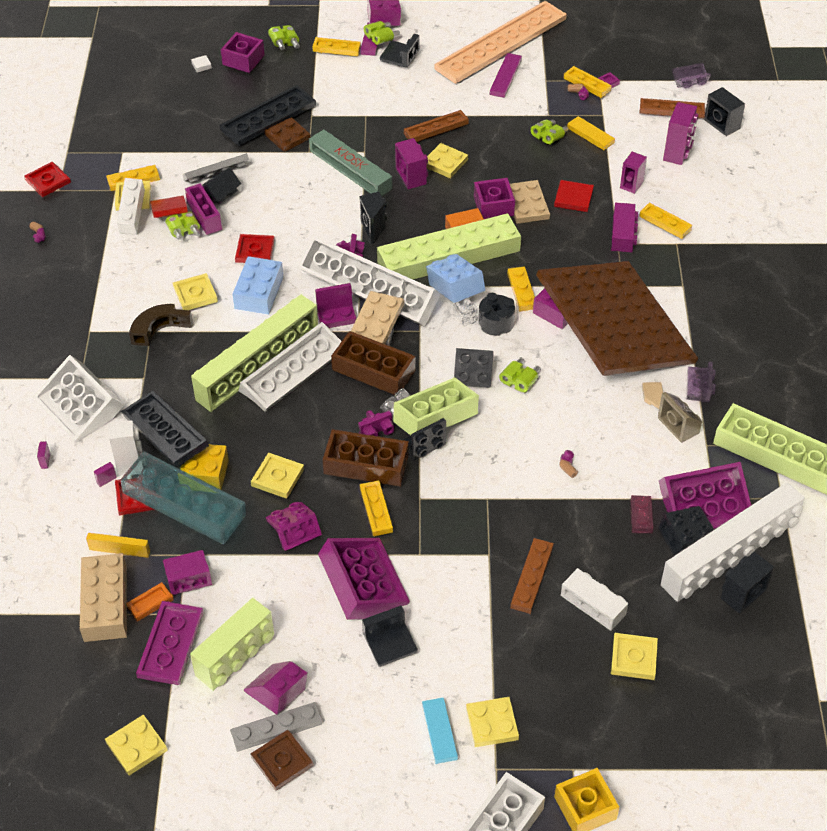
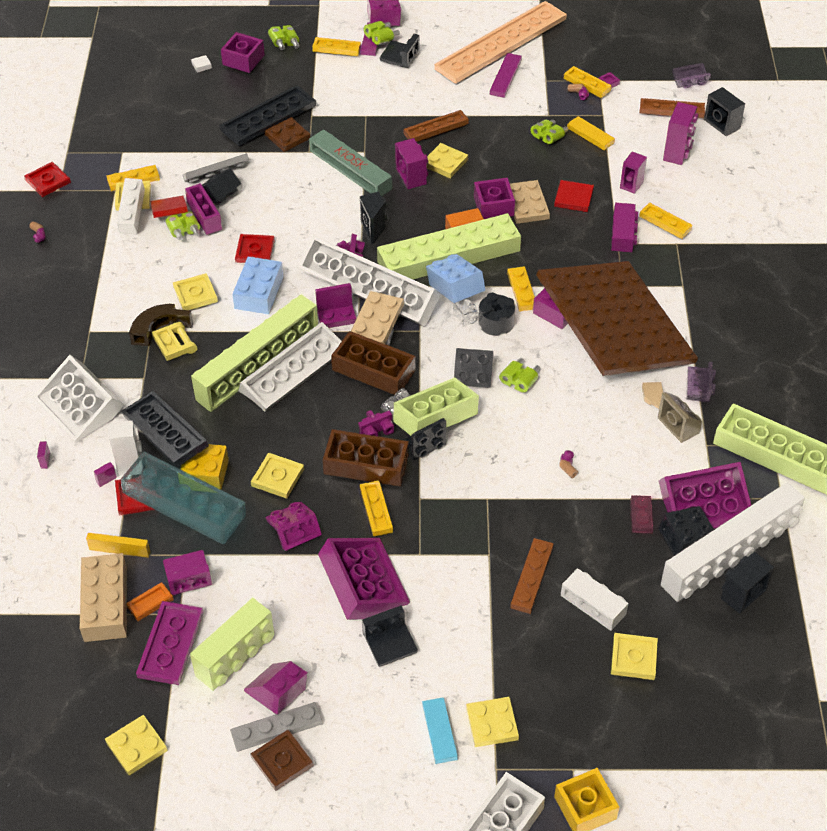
(169, 344): none -> light yellow plate

